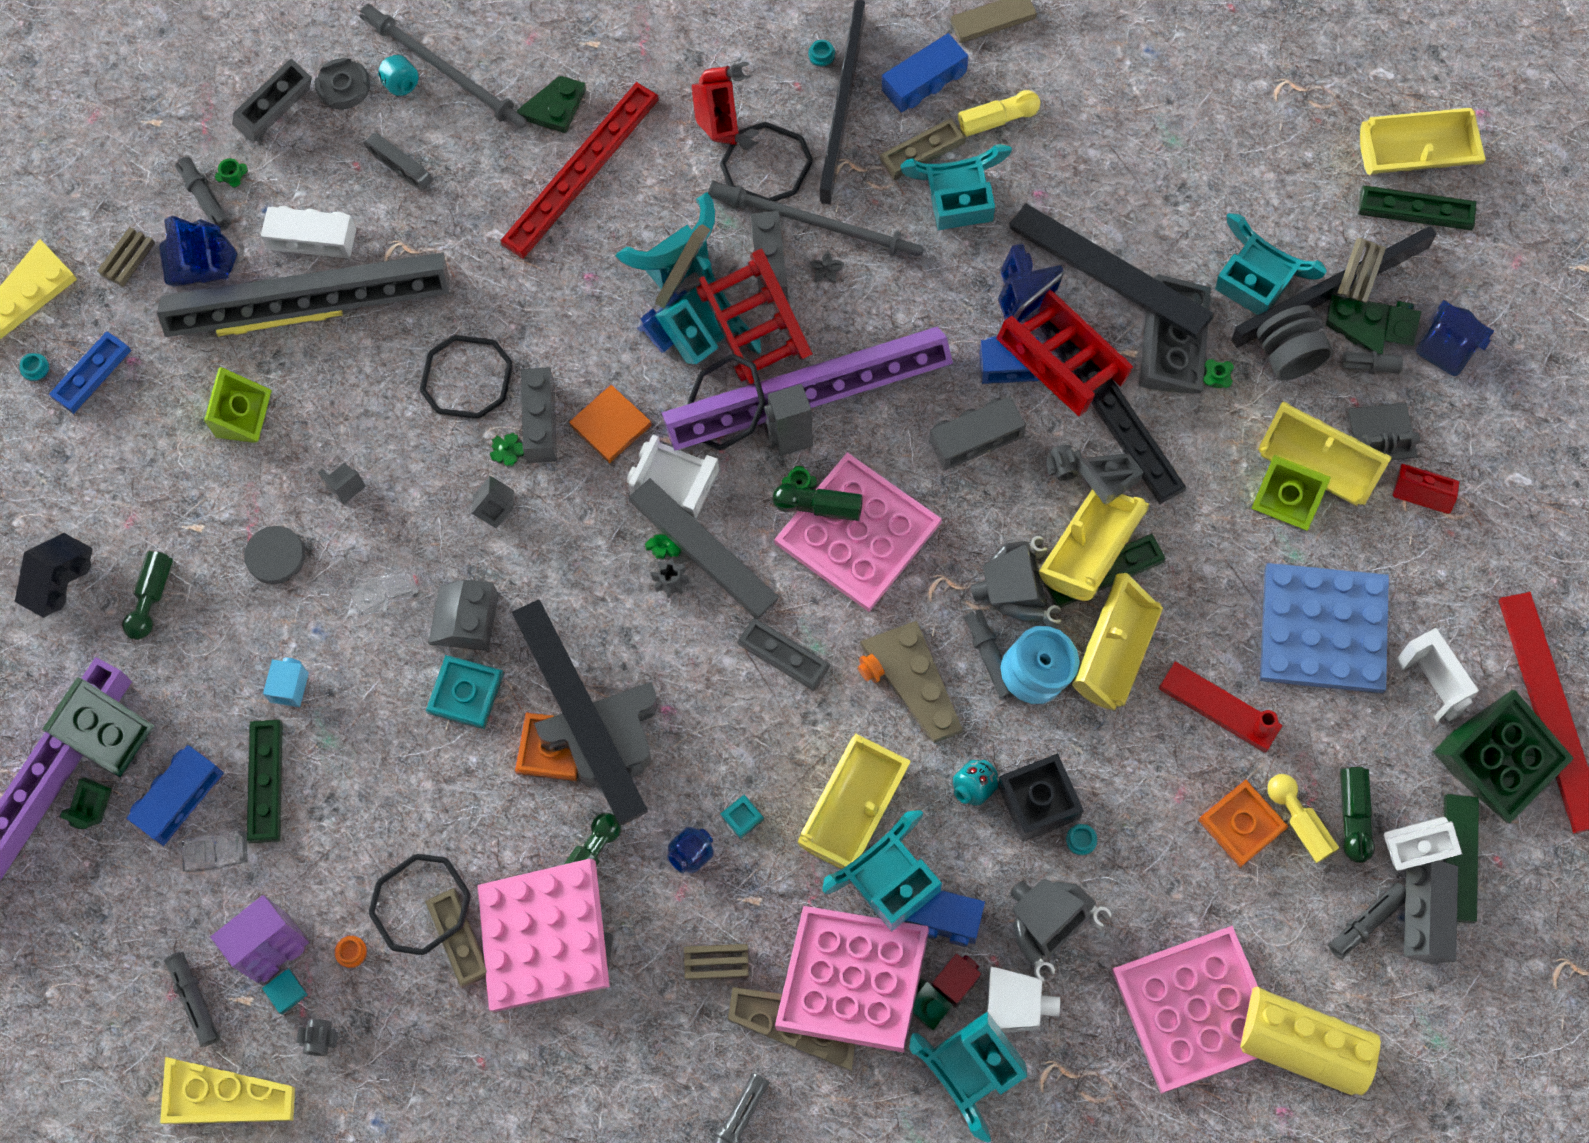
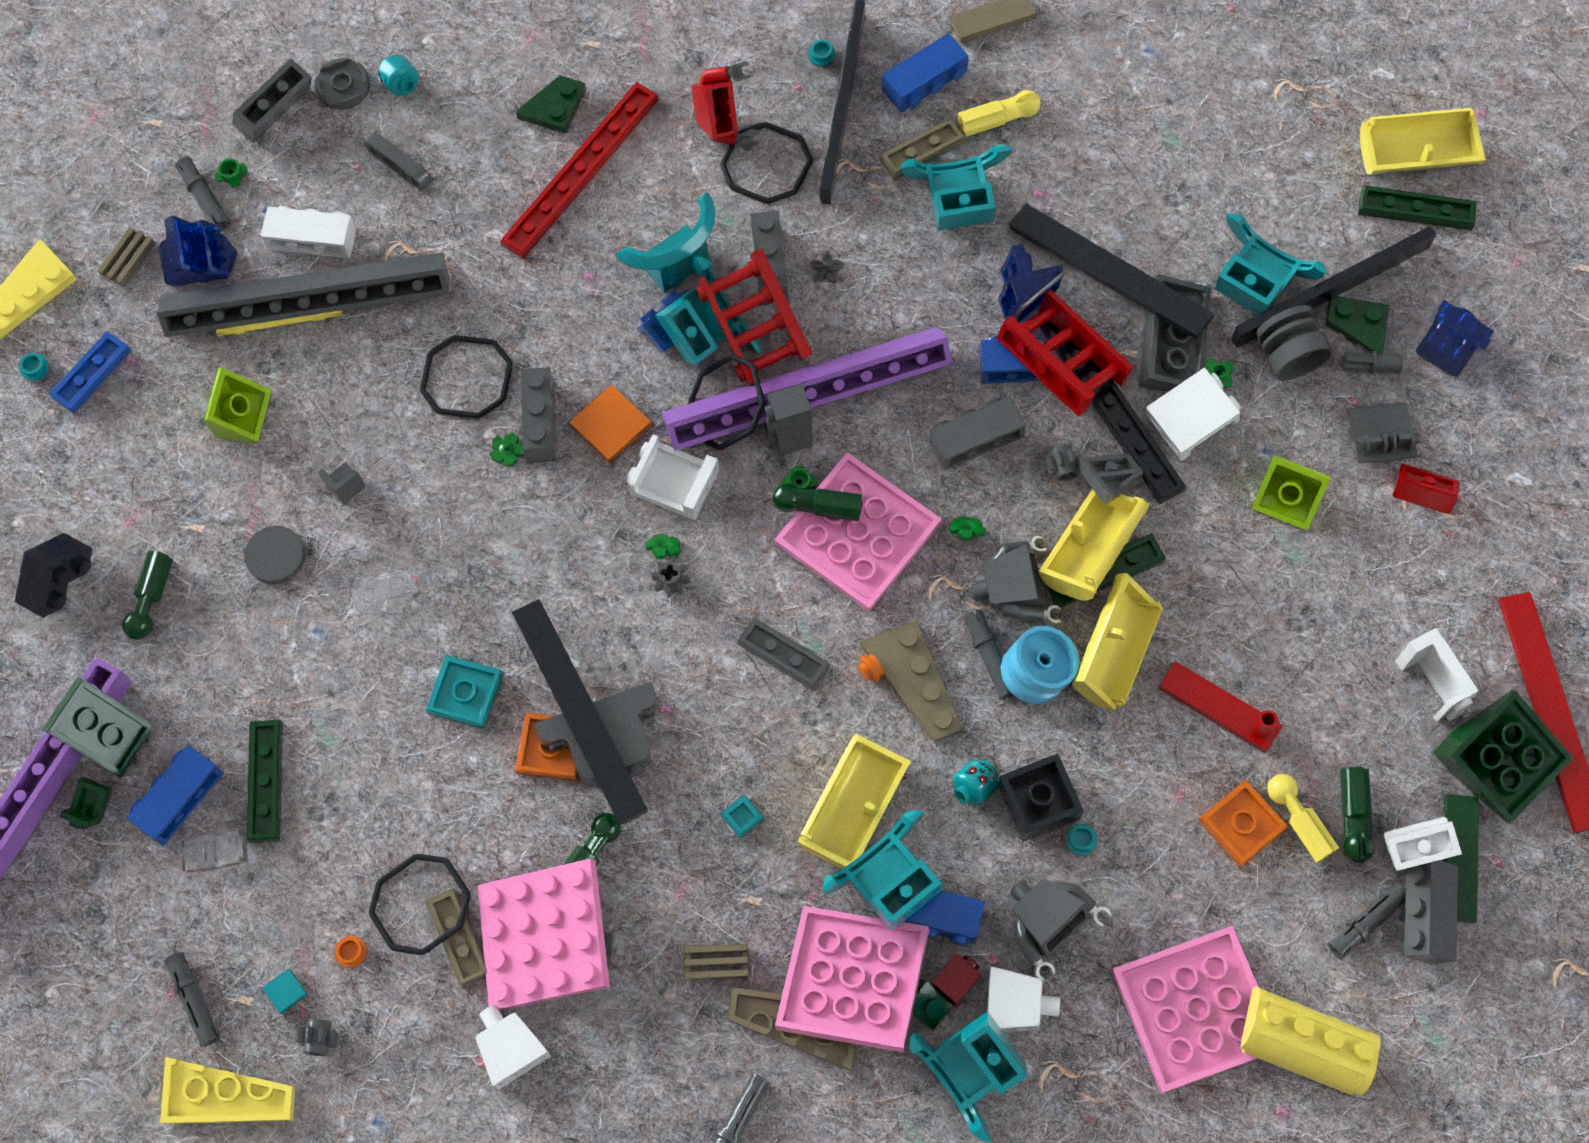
(260, 940): medium lavender brick -> none
(286, 682): medium azure brick -> none
(386, 26): dark grey bar -> none
(464, 615): dark grey slope -> none
(493, 501): dark grey panel -> none
(508, 1047): none -> white torso
(682, 265): dark tan tile -> none
(690, 850): clear blue head -> none
(703, 548): dark grey tile -> none
(739, 197): dark grey bar -> none
(967, 527): none -> green plant
(1193, 412): none -> white panel
(1316, 445): light yellow container -> none
(1324, 628): medium blue plate -> none
(1366, 270): dark tan tile -> none
(1402, 323): dark green bracket -> none

